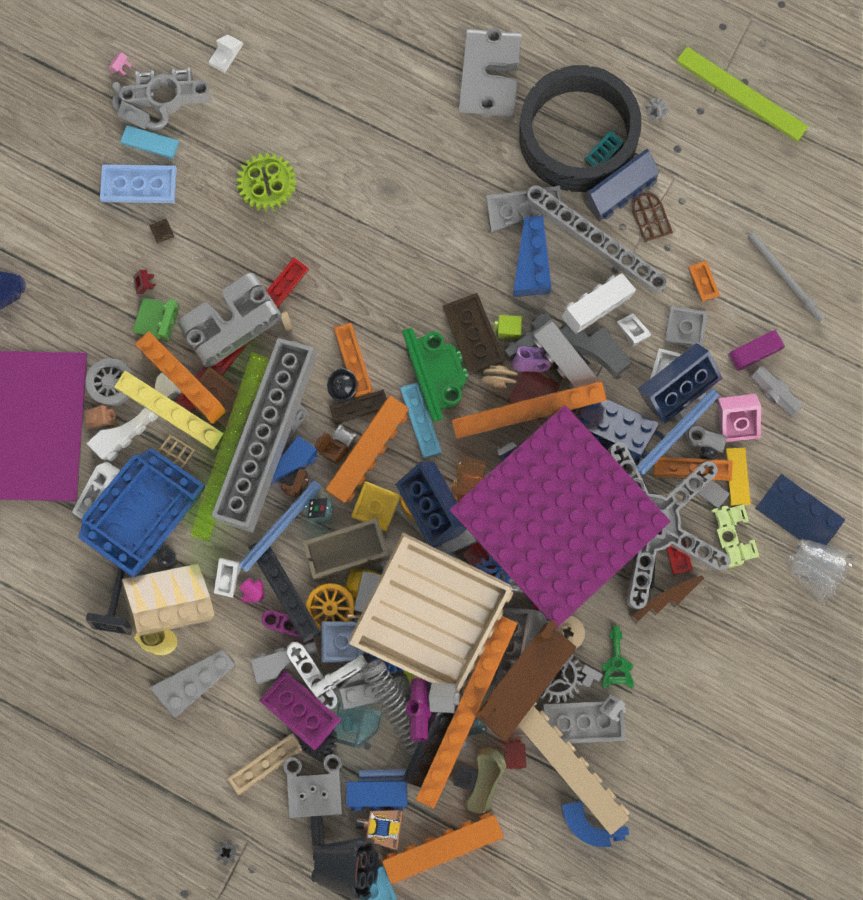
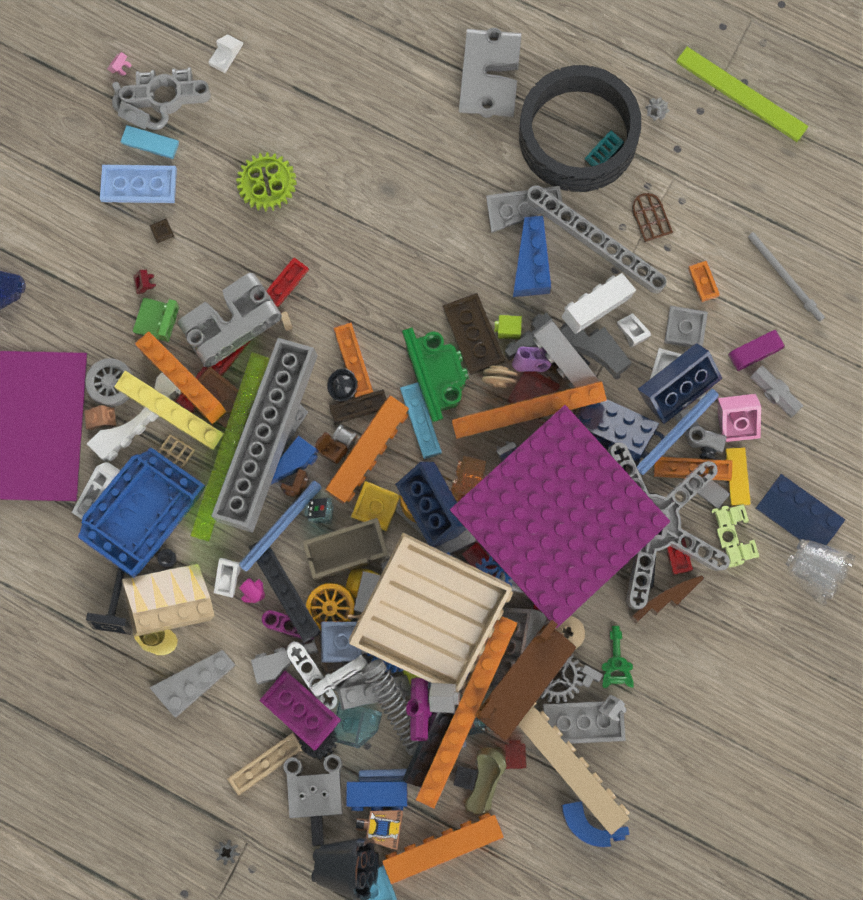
(622, 186): slope -> none

